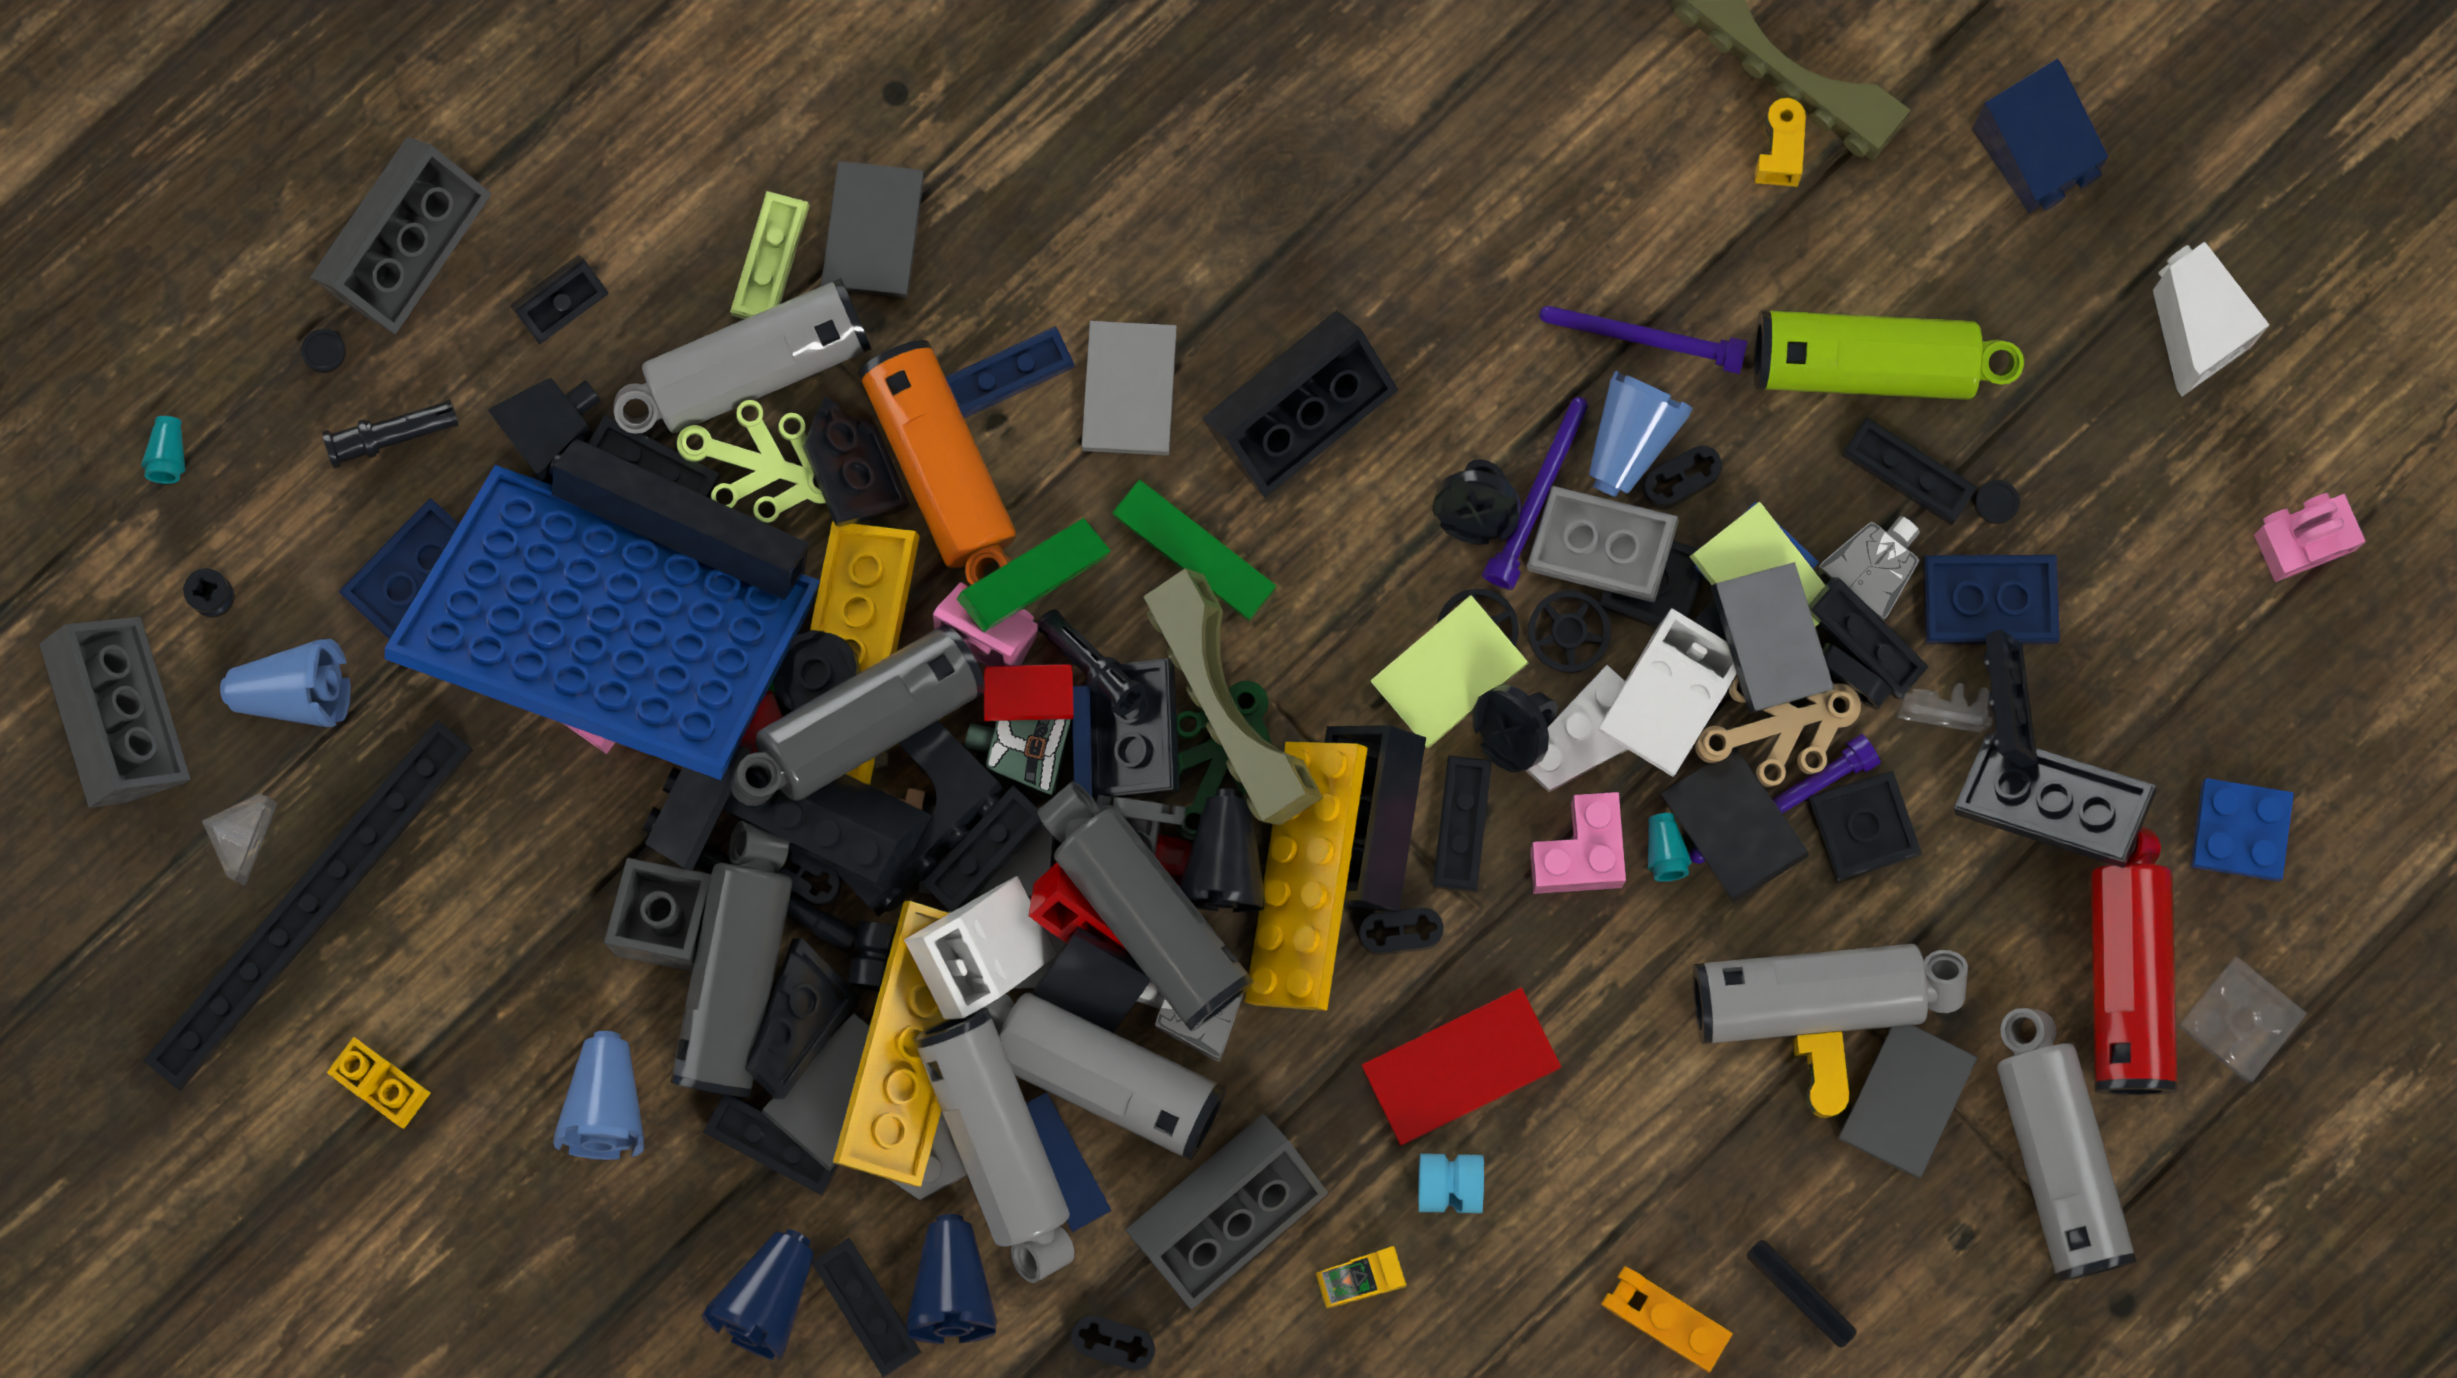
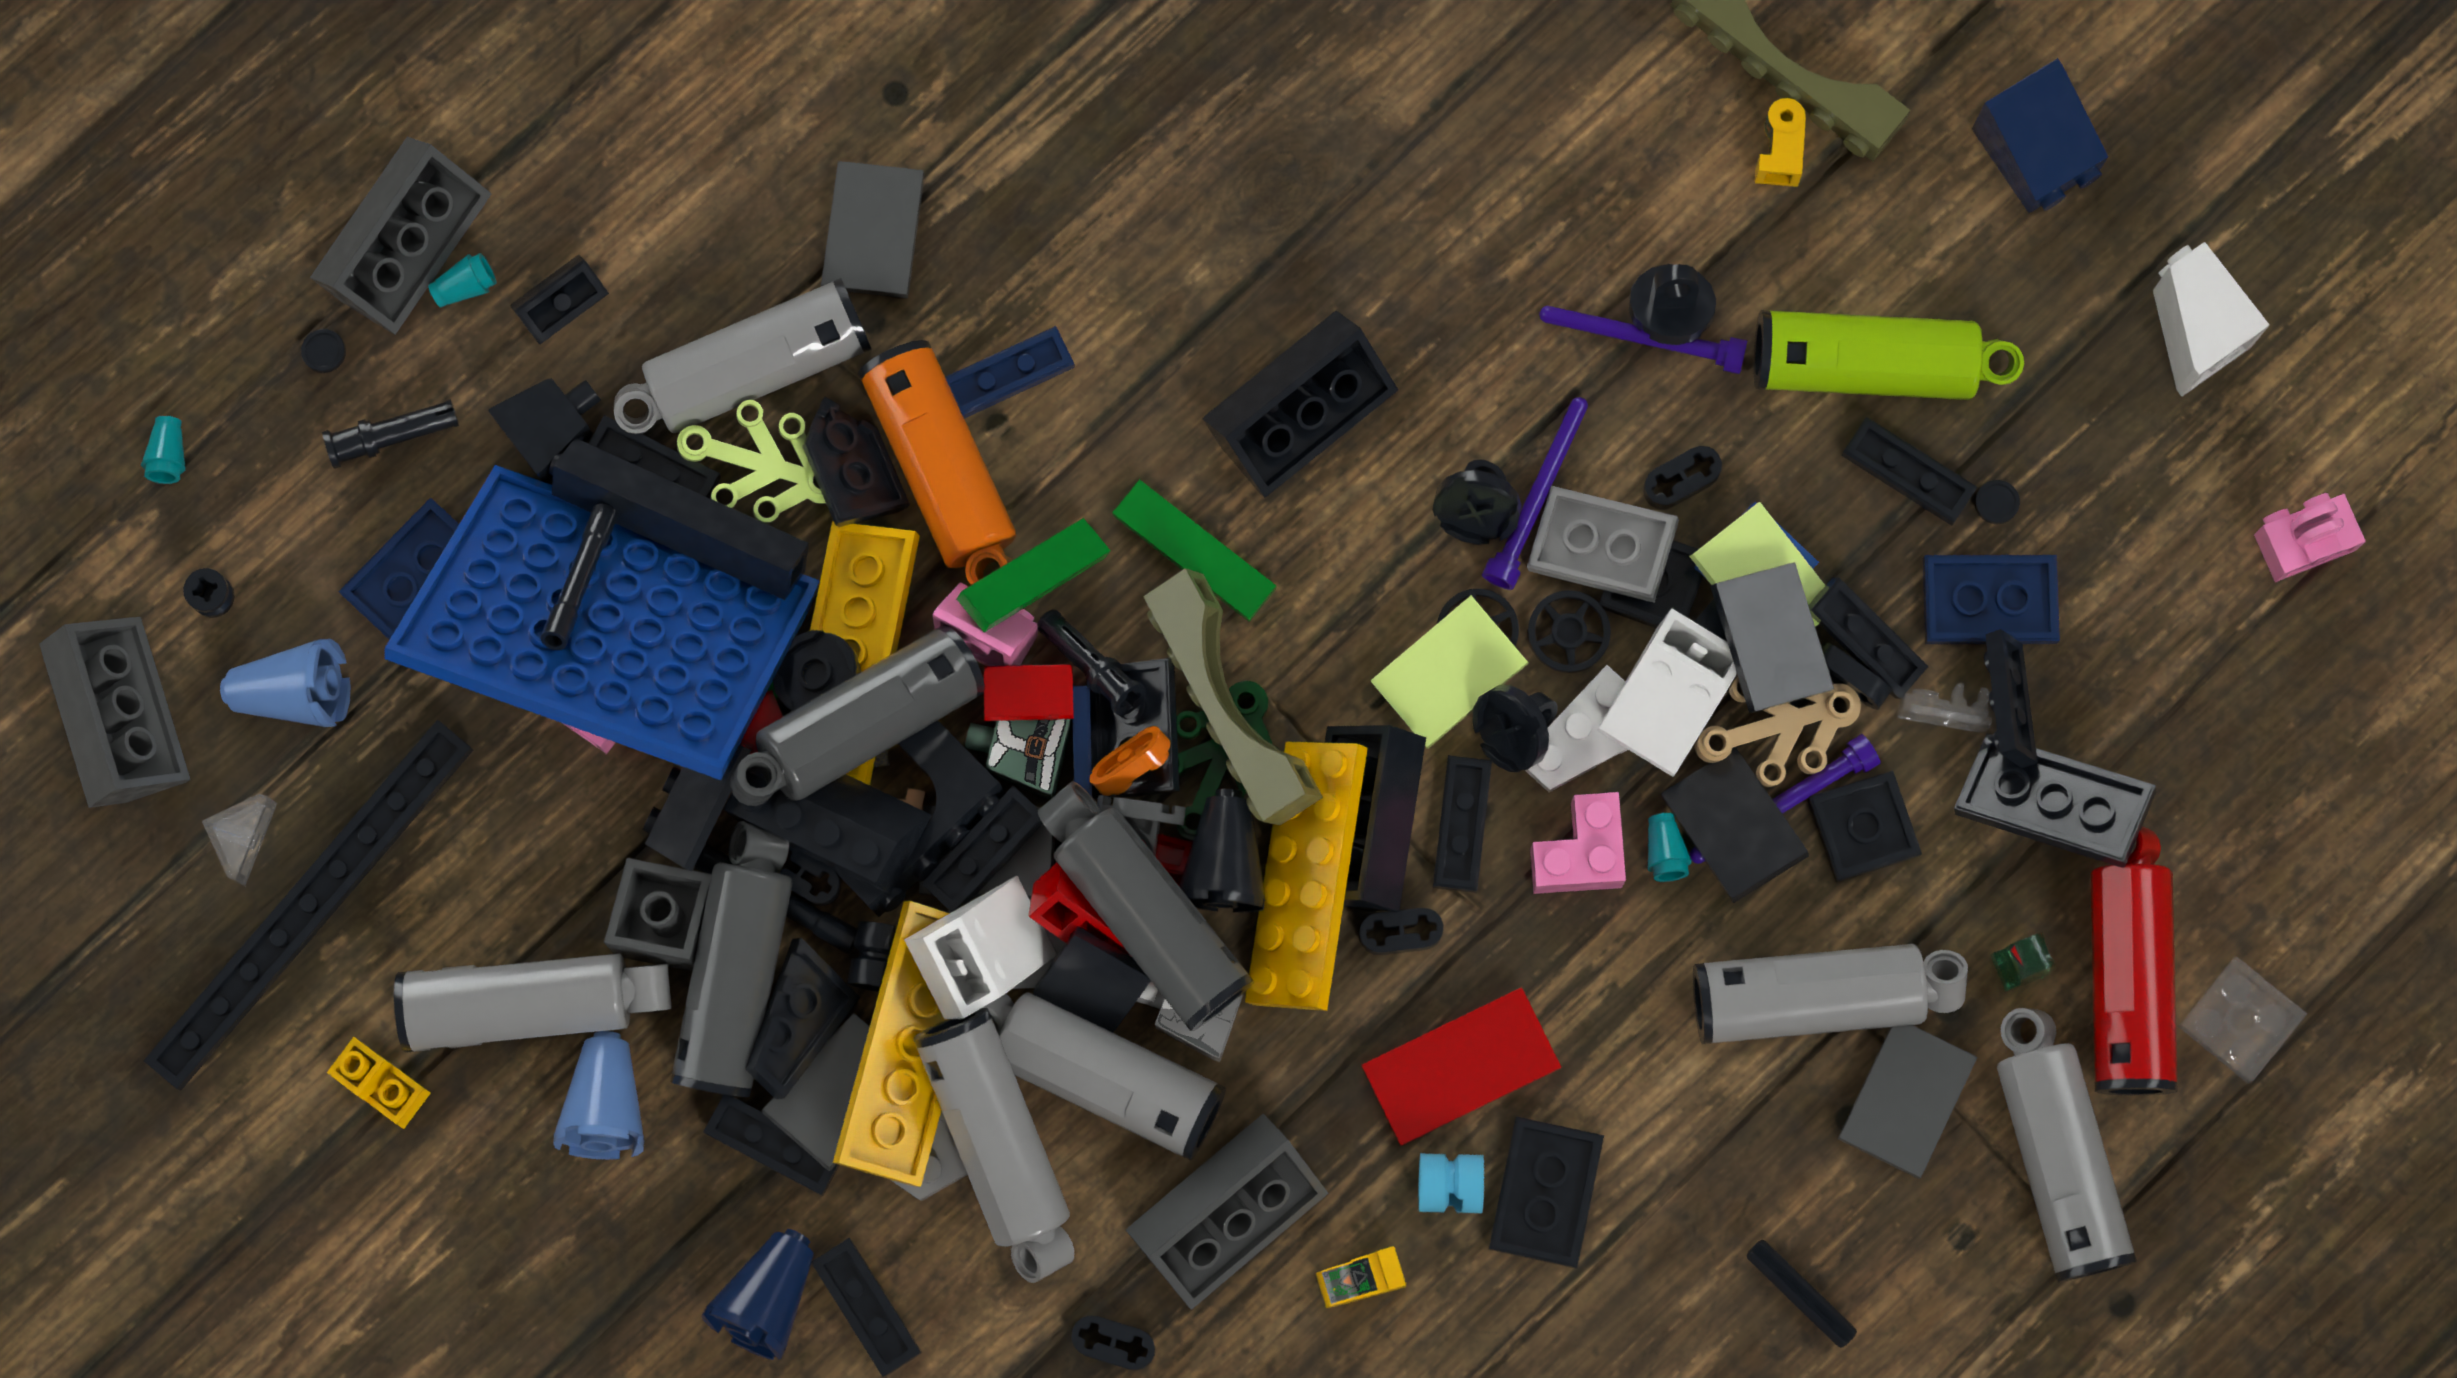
(463, 281): none -> teal cone
(523, 1000): none -> light grey piece
(565, 612): none -> black piece
(770, 255): yellowish green tile -> none
(951, 1286): dark blue cone -> none
(1074, 1178): dark blue tile -> none
(1129, 388): light grey tile -> none
(1130, 760): none -> orange plate
(1546, 1192): none -> black tile
(1633, 432): medium blue cone -> none
(1668, 1320): light orange plate -> none
(1672, 304): none -> black tile
(1827, 1072): yellow leg -> none
(1875, 564): light grey torso -> none
(2023, 962): none -> clear green leg
(2242, 829): blue plate -> none

